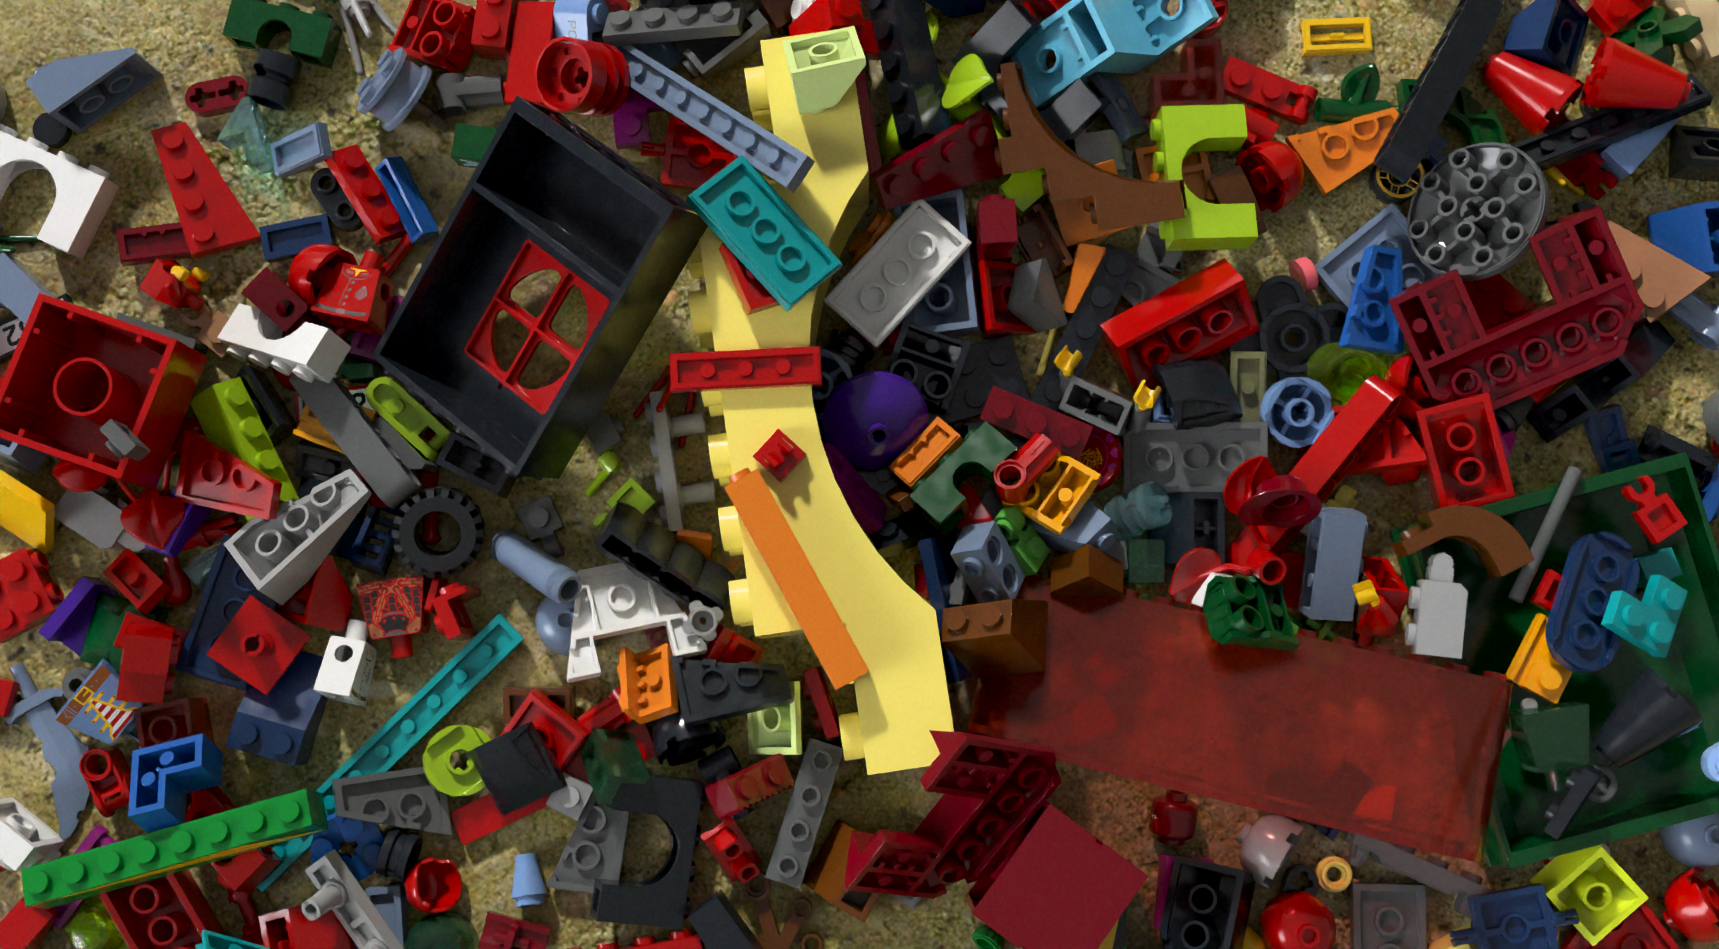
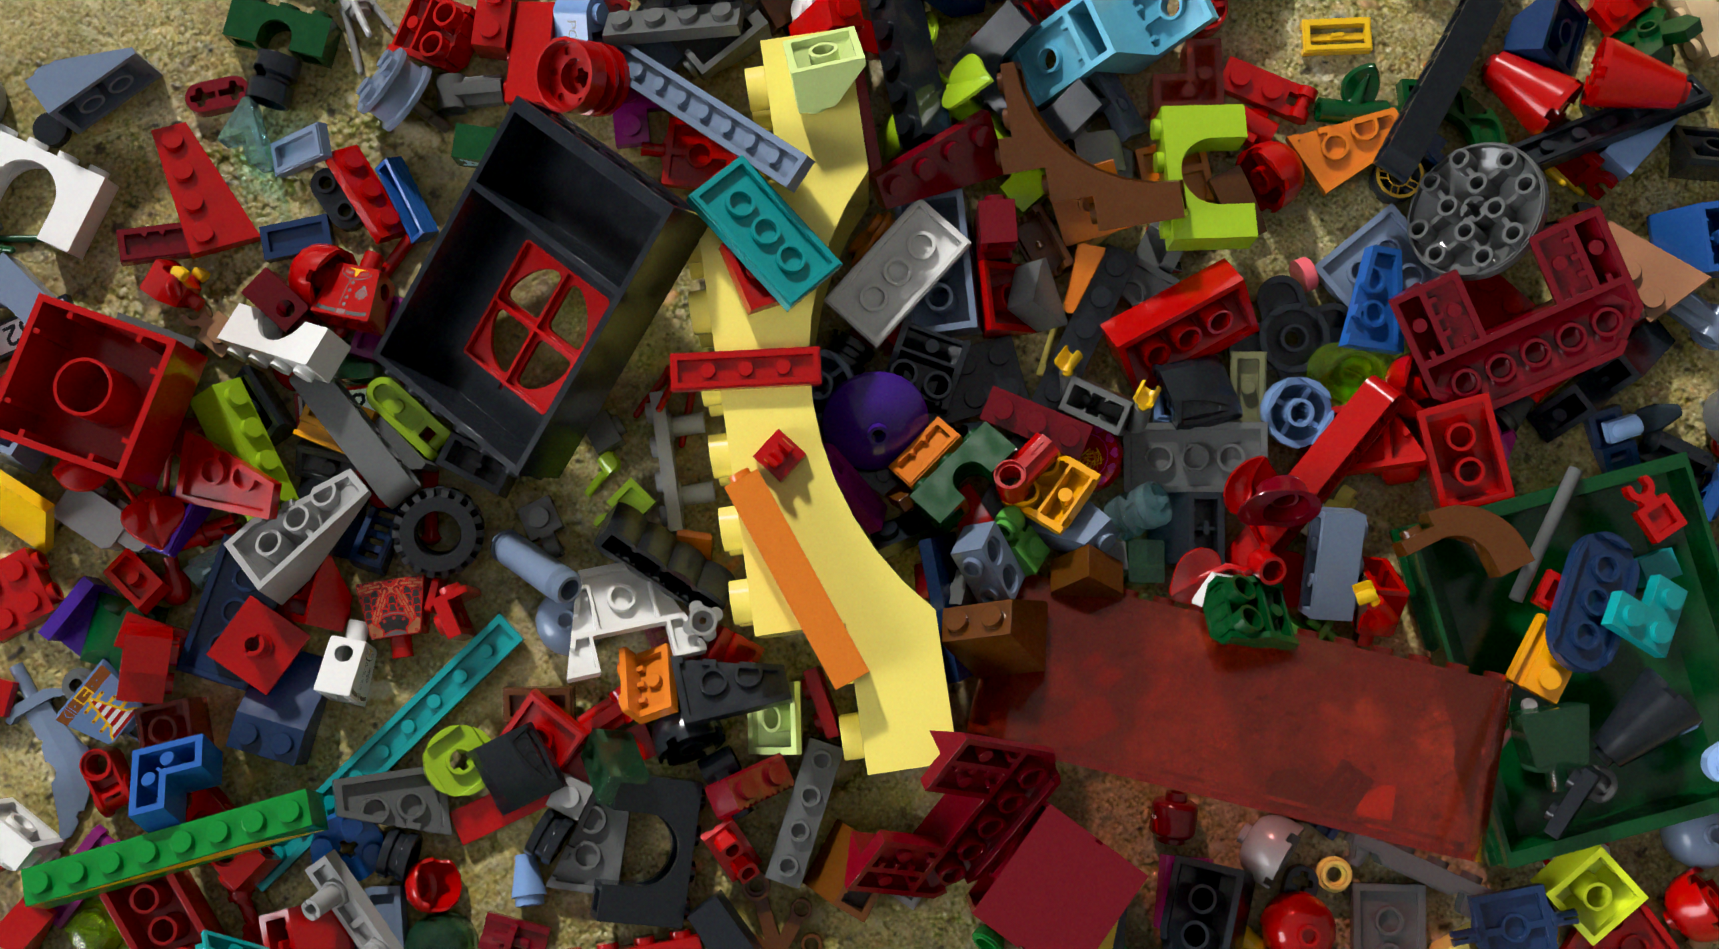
(123, 441): dark grey plate -> none
(549, 836): none -> black wheel
(1438, 611): light grey hinge -> none
(1641, 422): none -> piece

